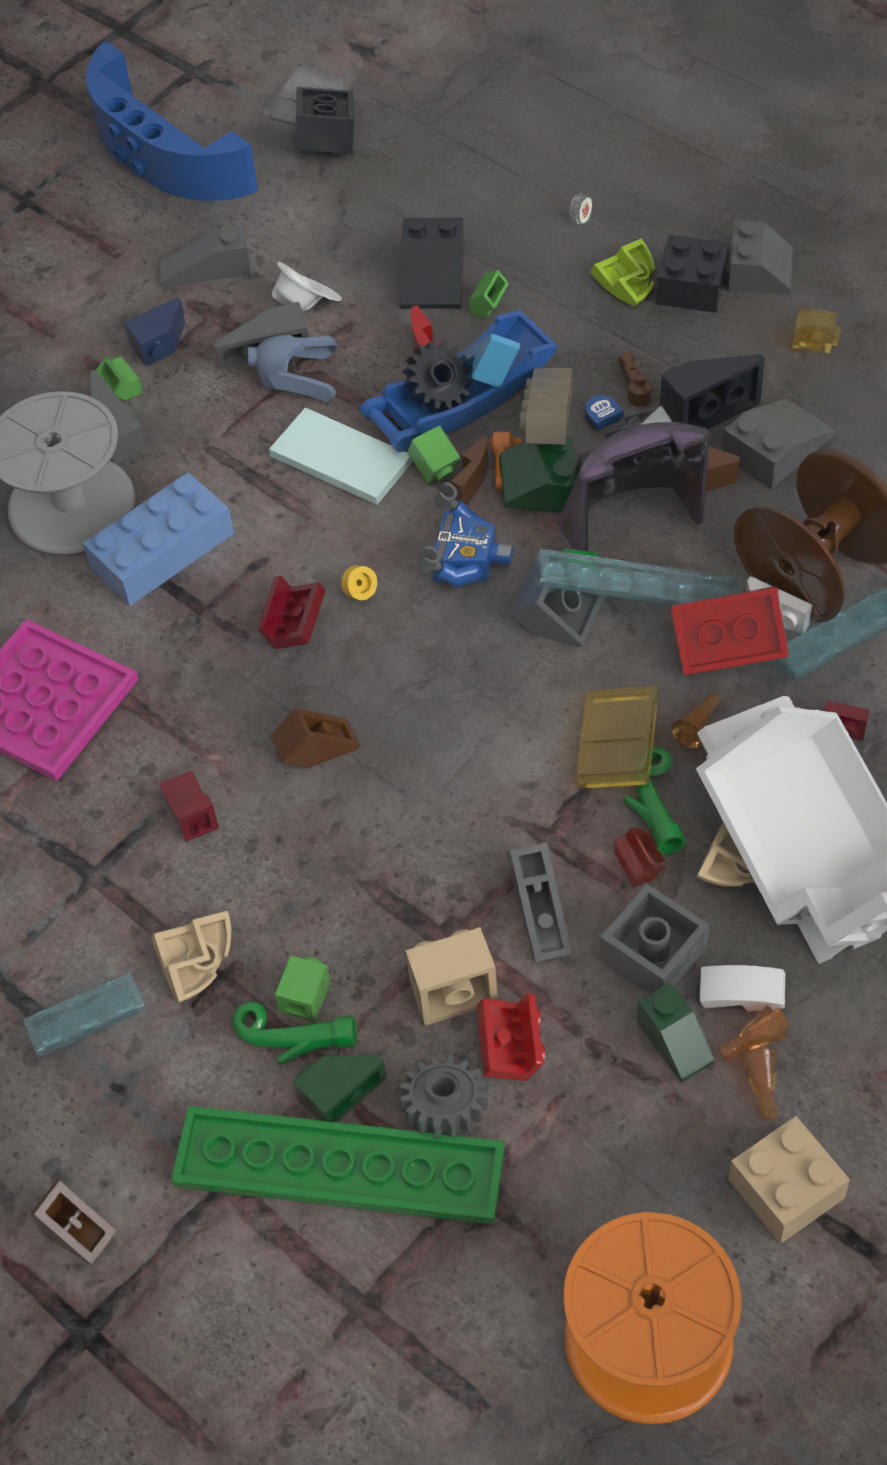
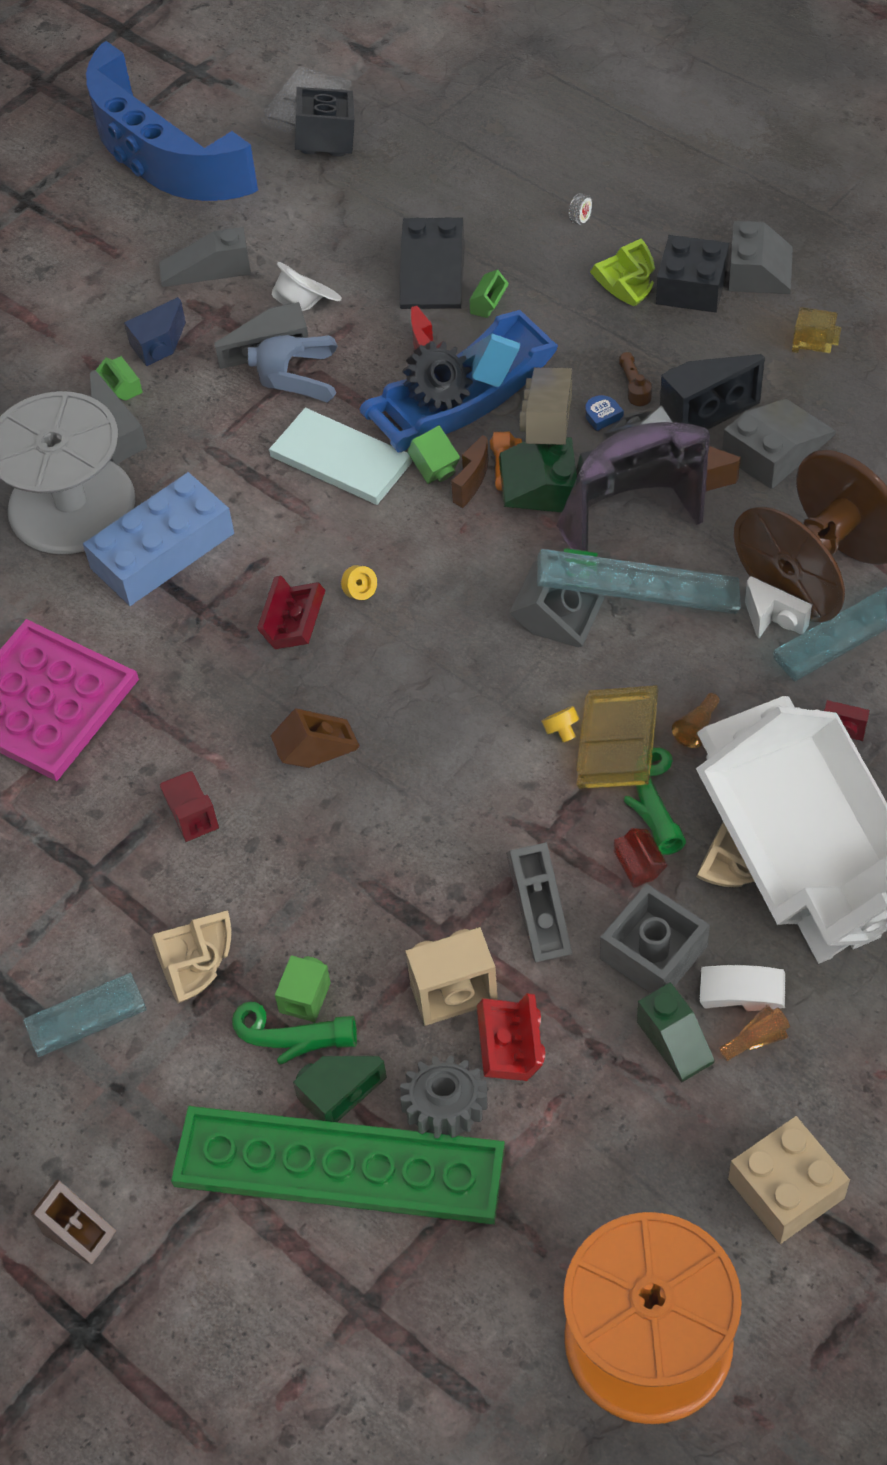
(464, 544): torso -> none
(561, 722): none -> yellow tile
(730, 630): red plate -> none
(760, 1069): clear orange cone -> none

